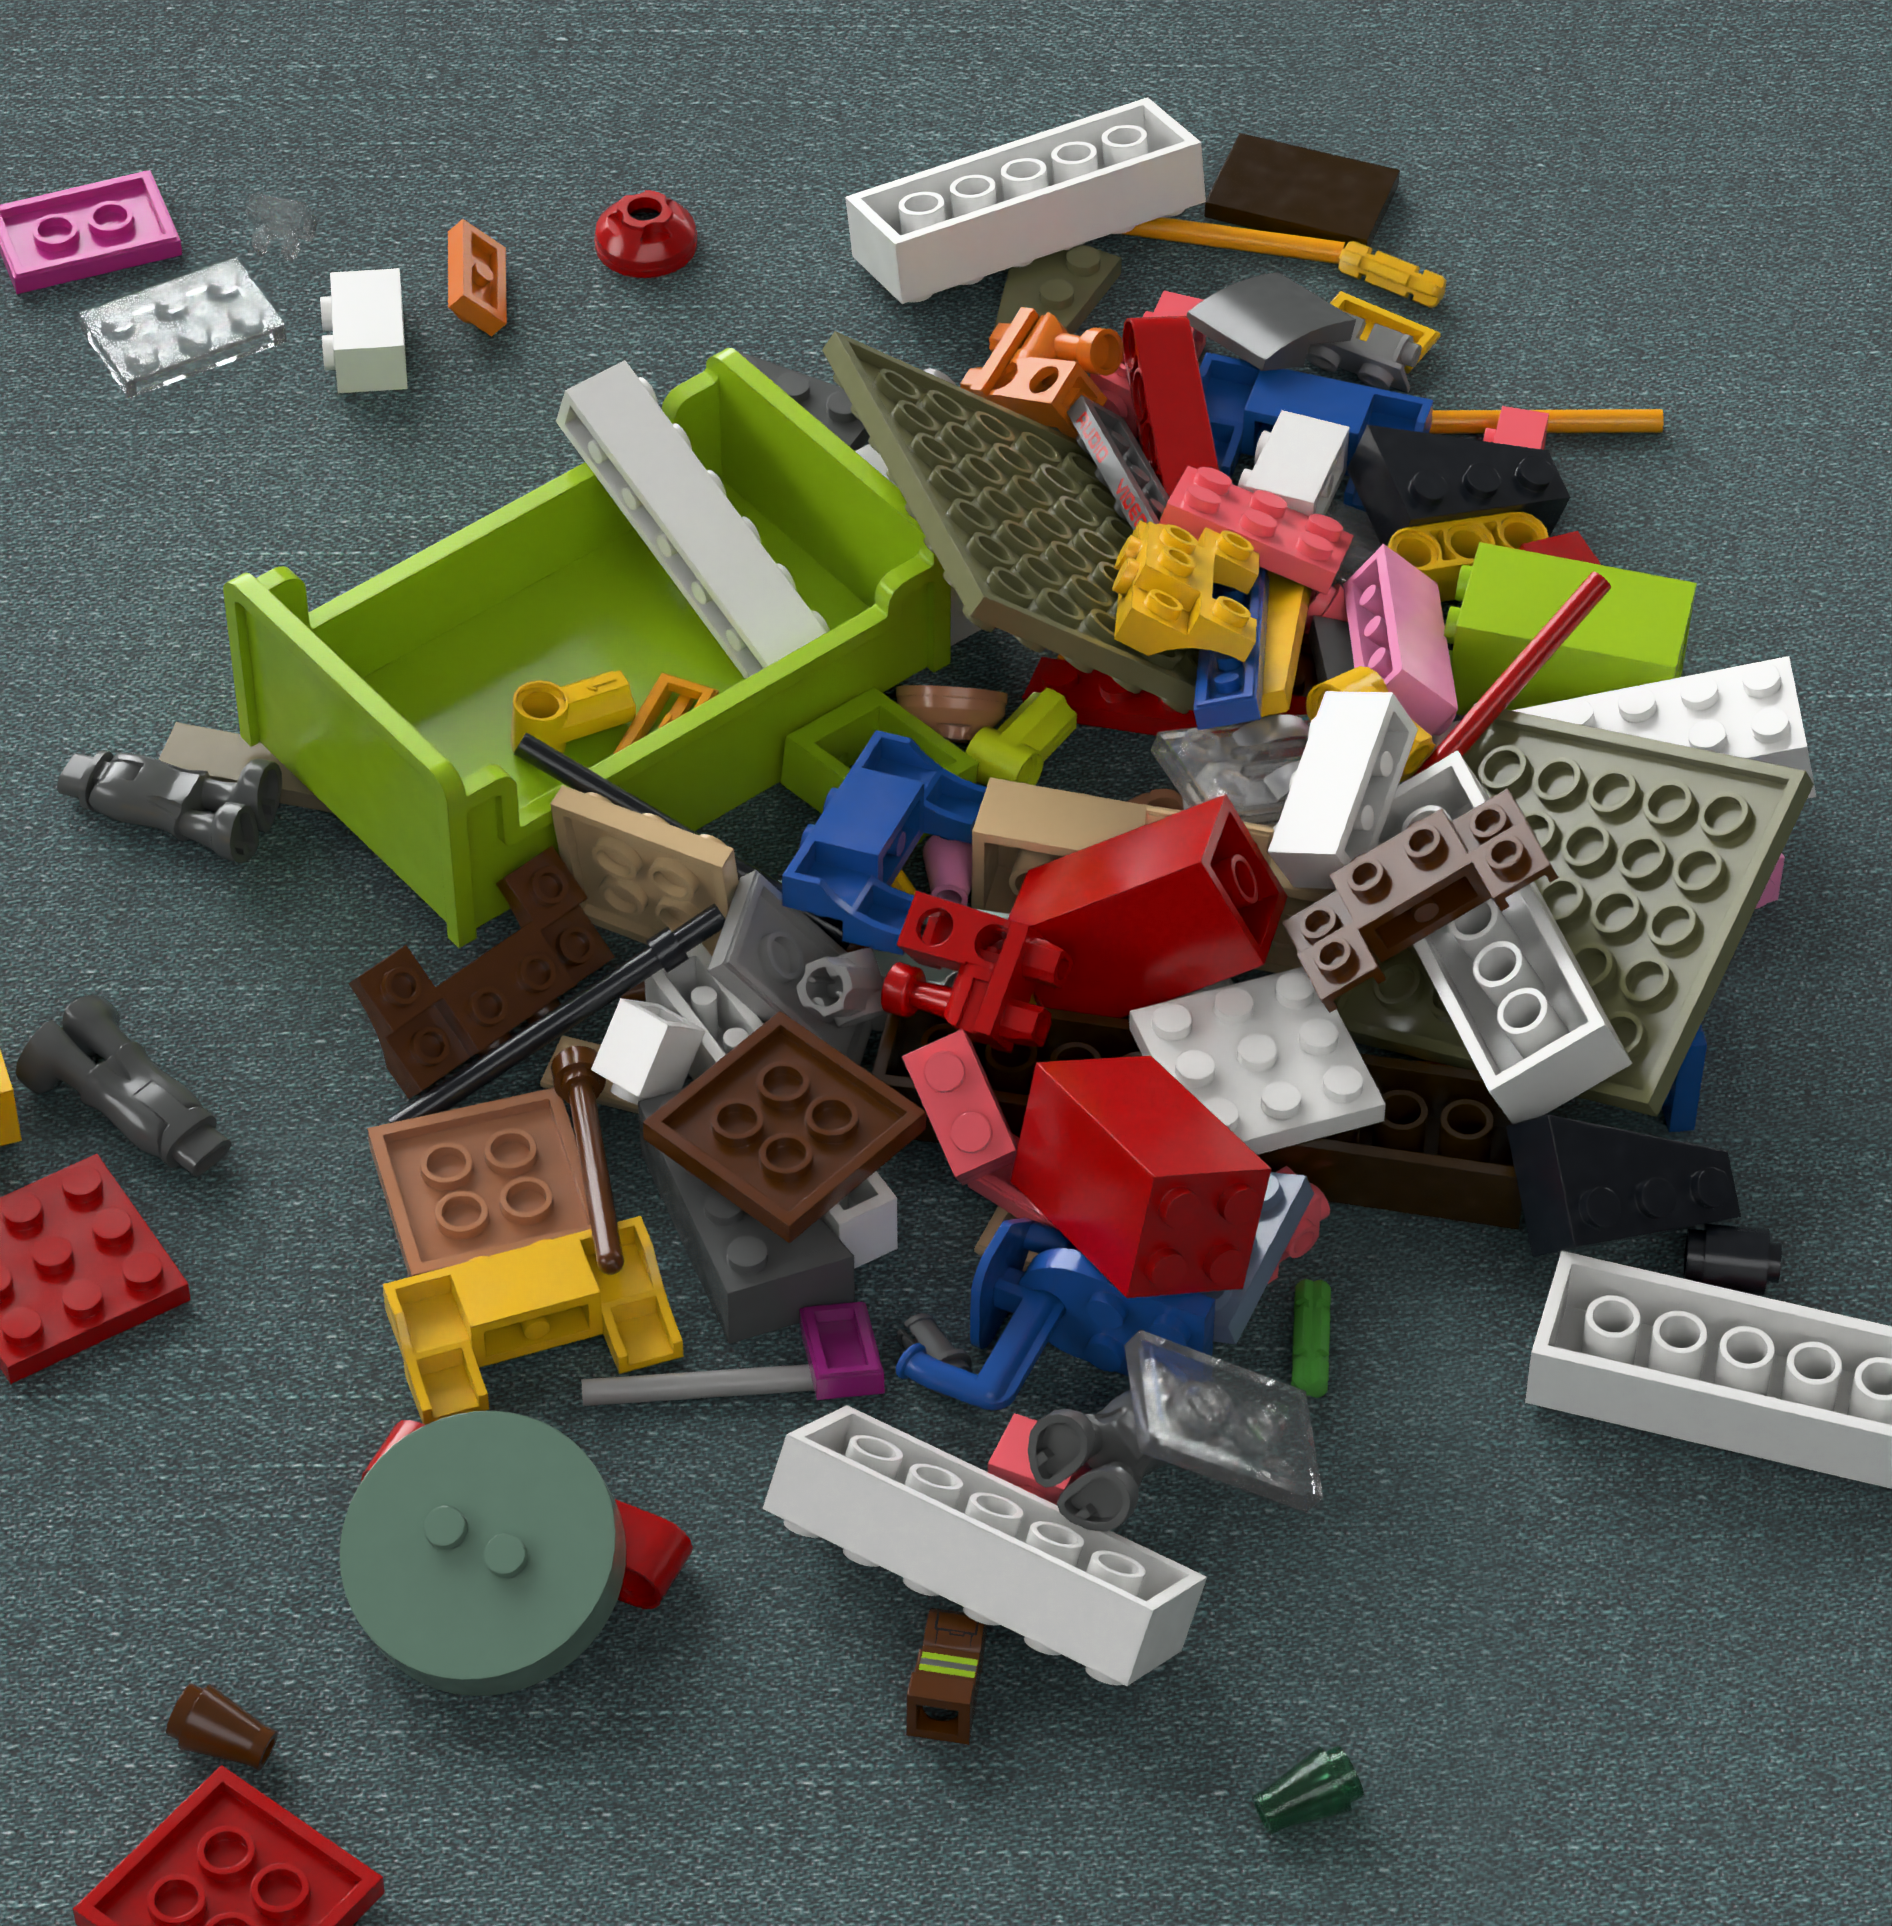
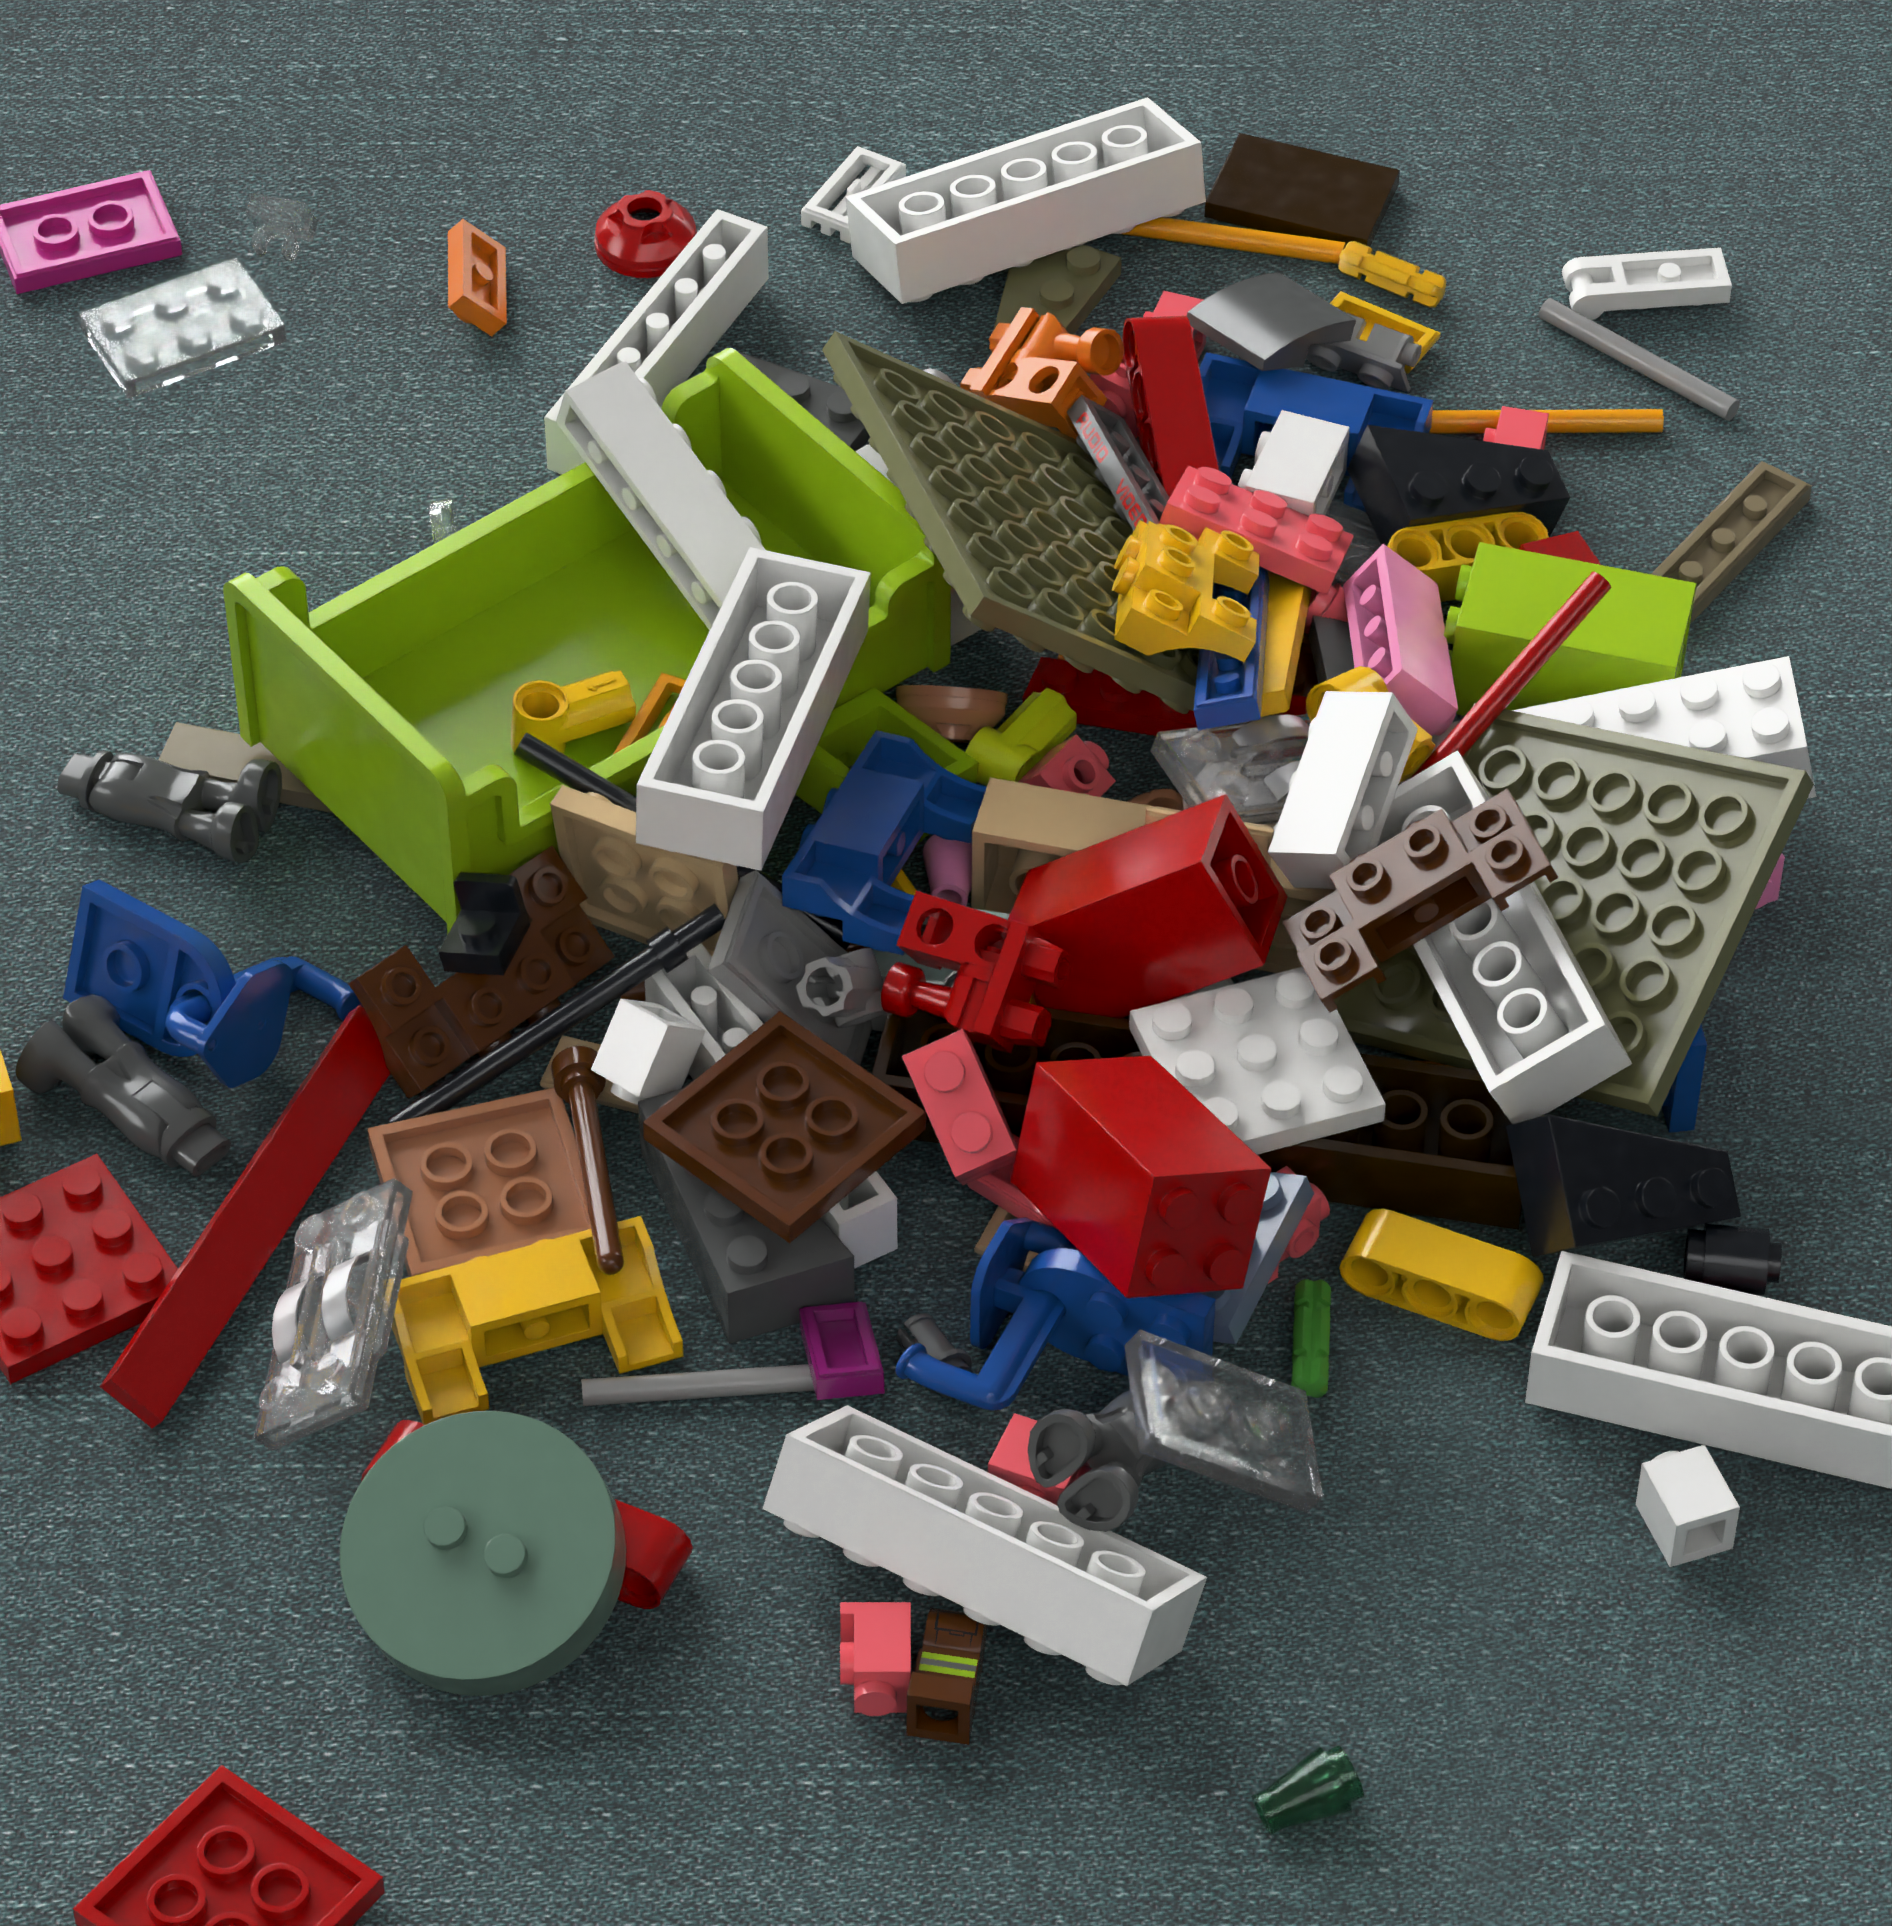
(180, 989): none -> blue plate
(218, 1727): reddish brown cone -> none
(249, 1223): none -> red tile
(334, 1314): none -> clear piece
(366, 329): white brick -> none
(443, 519): none -> clear tile
(488, 925): none -> black bracket
(678, 316): none -> white brick
(753, 709): none -> white brick
(876, 1655): none -> coral brick
(881, 172): none -> white tile
(1073, 767): none -> coral brick
(1442, 1274): none -> yellow beam
(1639, 359): none -> light grey bar
(1646, 280): none -> white plate
(1687, 1505): none -> white brick
(1735, 532): none -> dark tan tile

